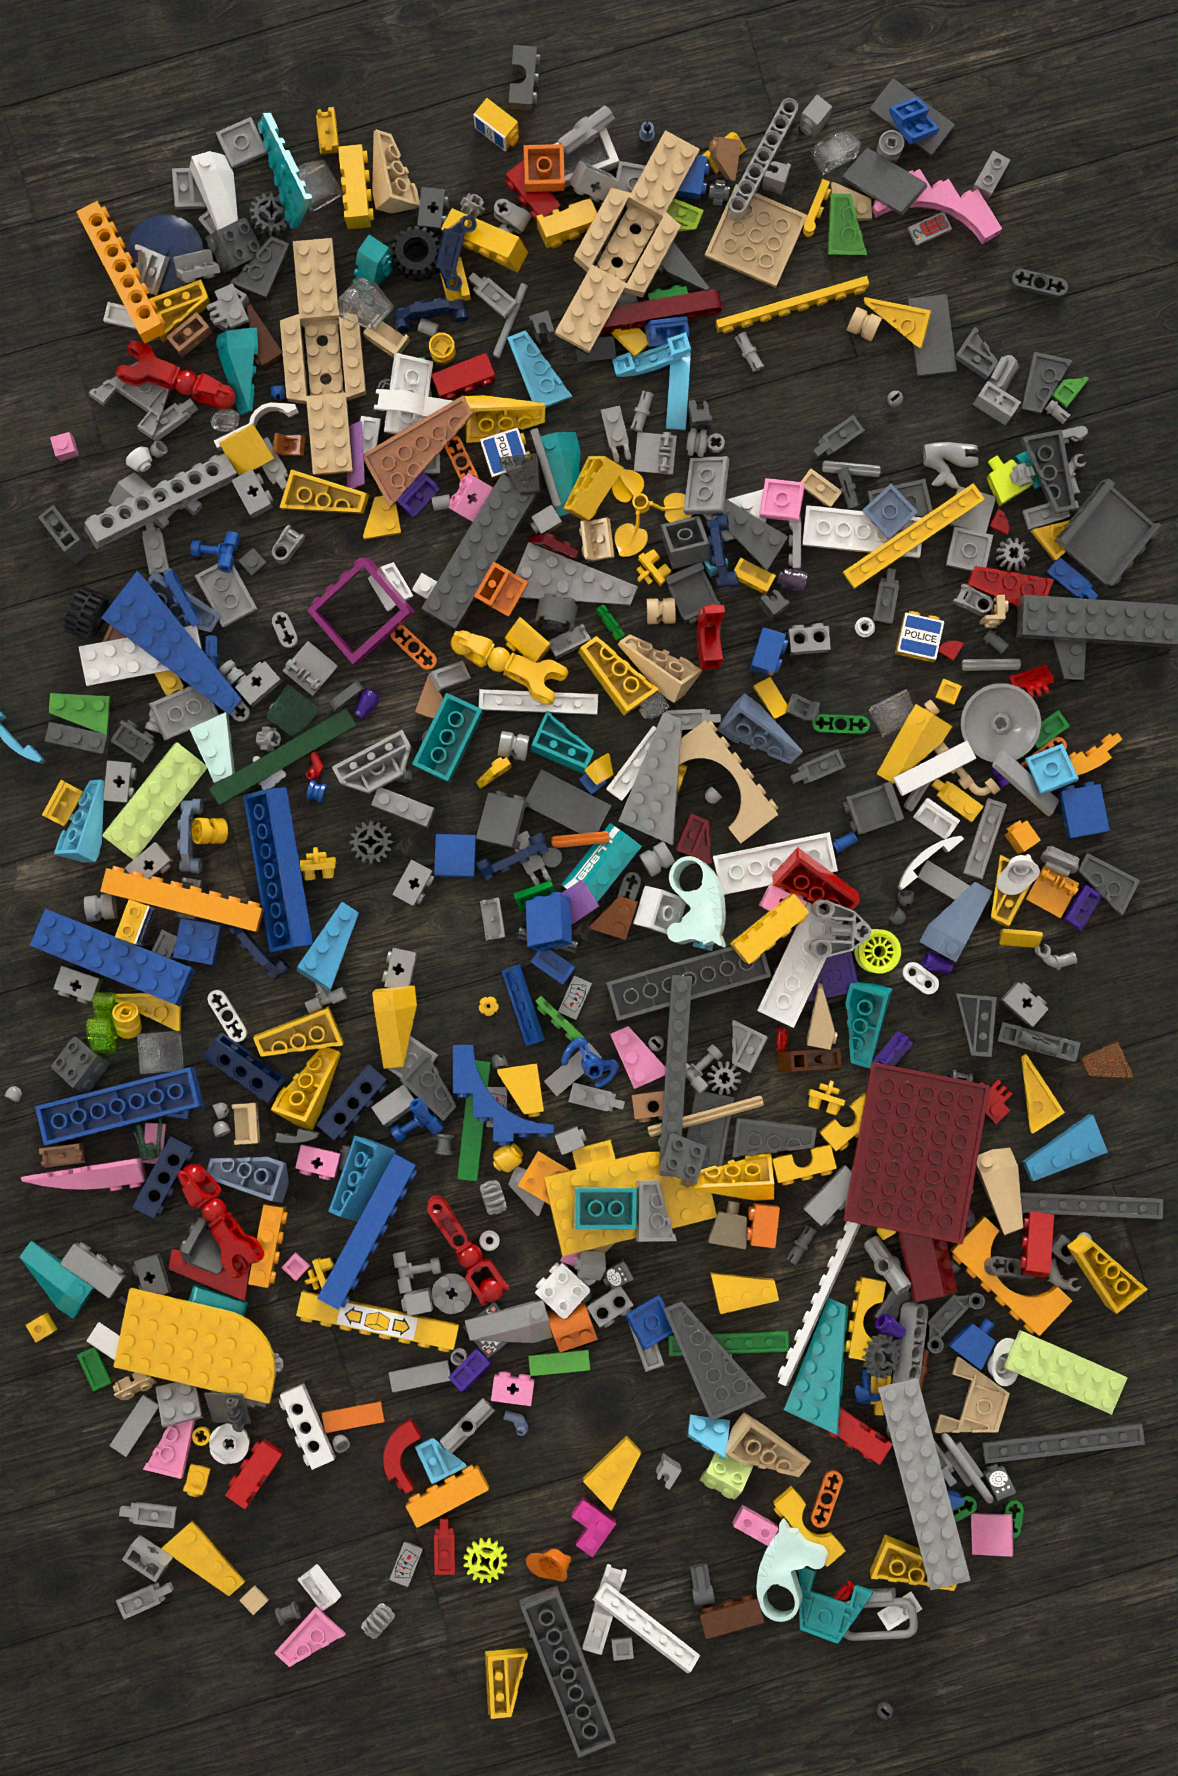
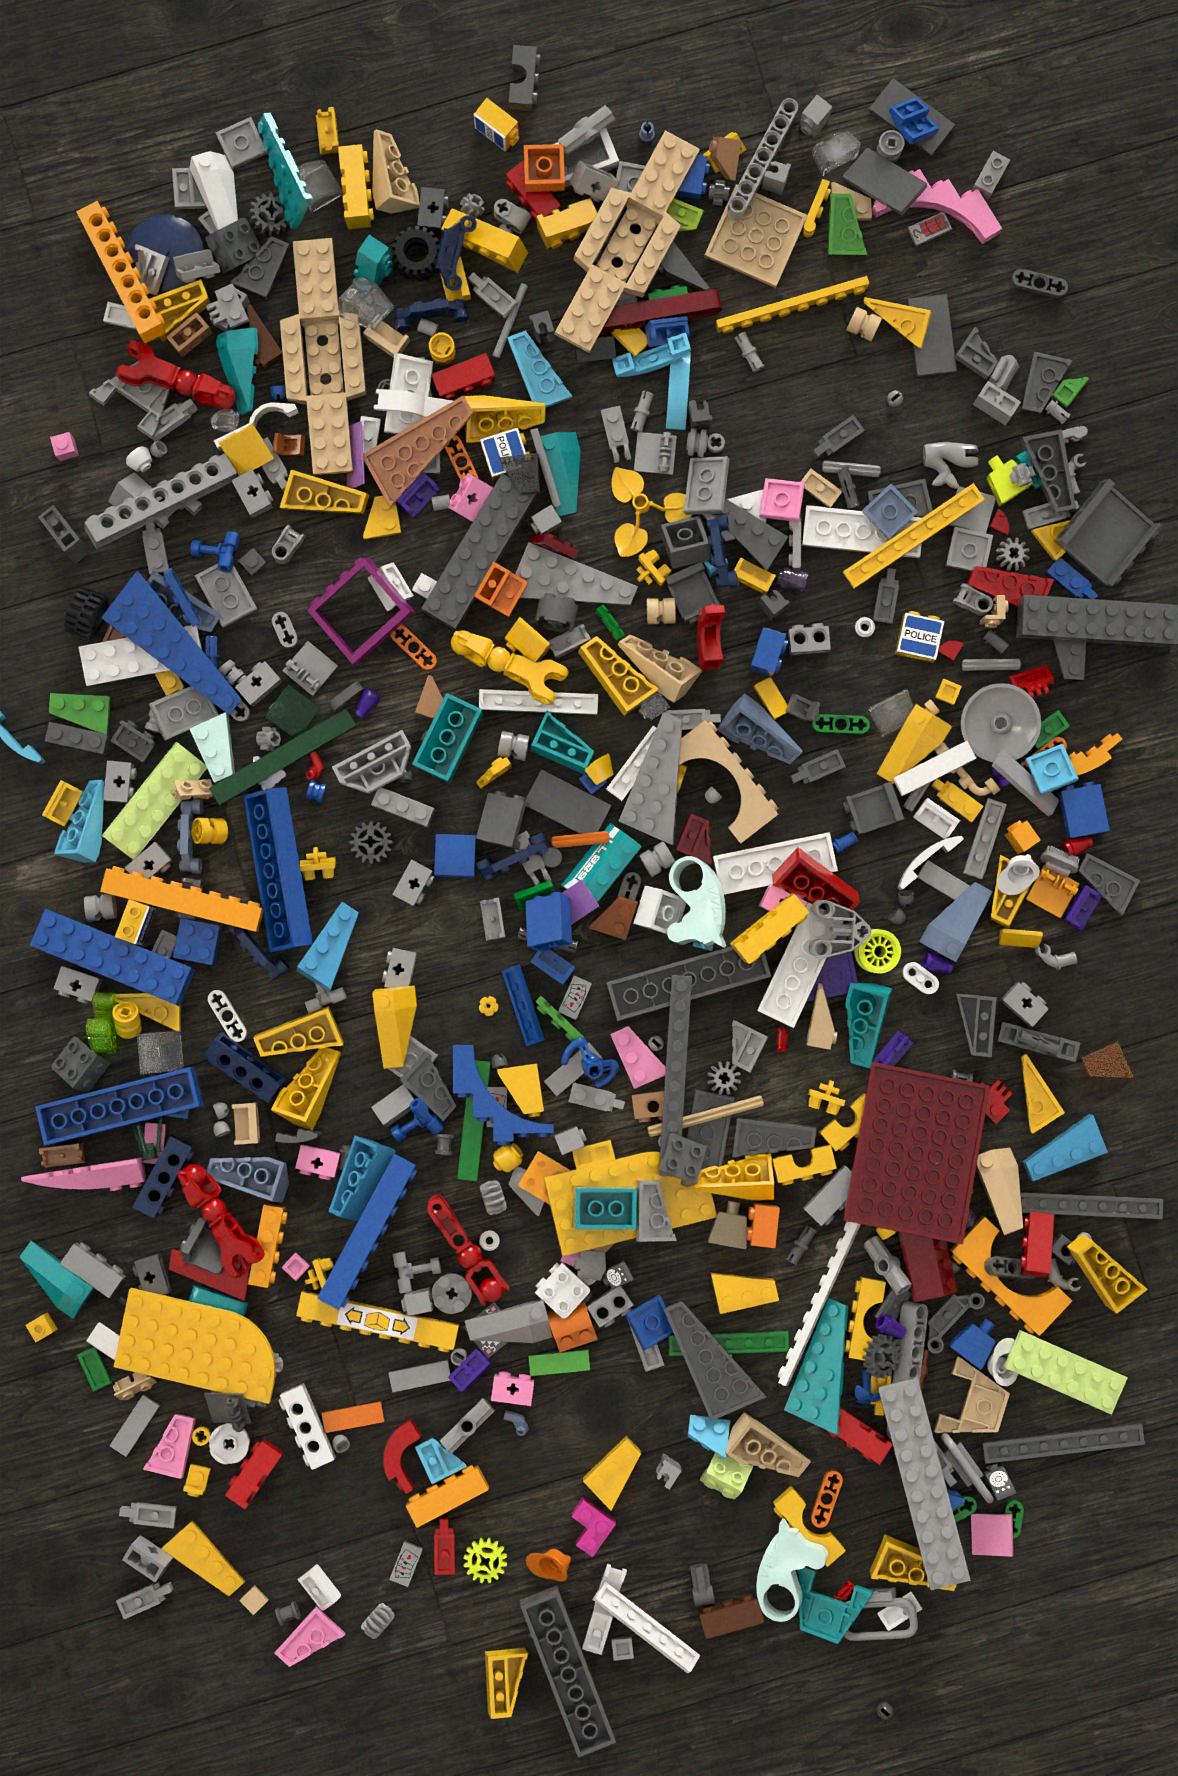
(13, 1093): light grey hinge -> none
(178, 1403): light grey plate -> none
(197, 788): none -> tan hinge
(328, 1122): dark blue brick -> none
(449, 676): light grey tile -> none
(592, 486): yellow wedge -> none
(596, 539): tan bracket -> none
(694, 1072): light grey bar -> none
(755, 1525): bright pink brick -> none
(809, 1060): reddish brown slope -> none
(1076, 845): none -> red cone

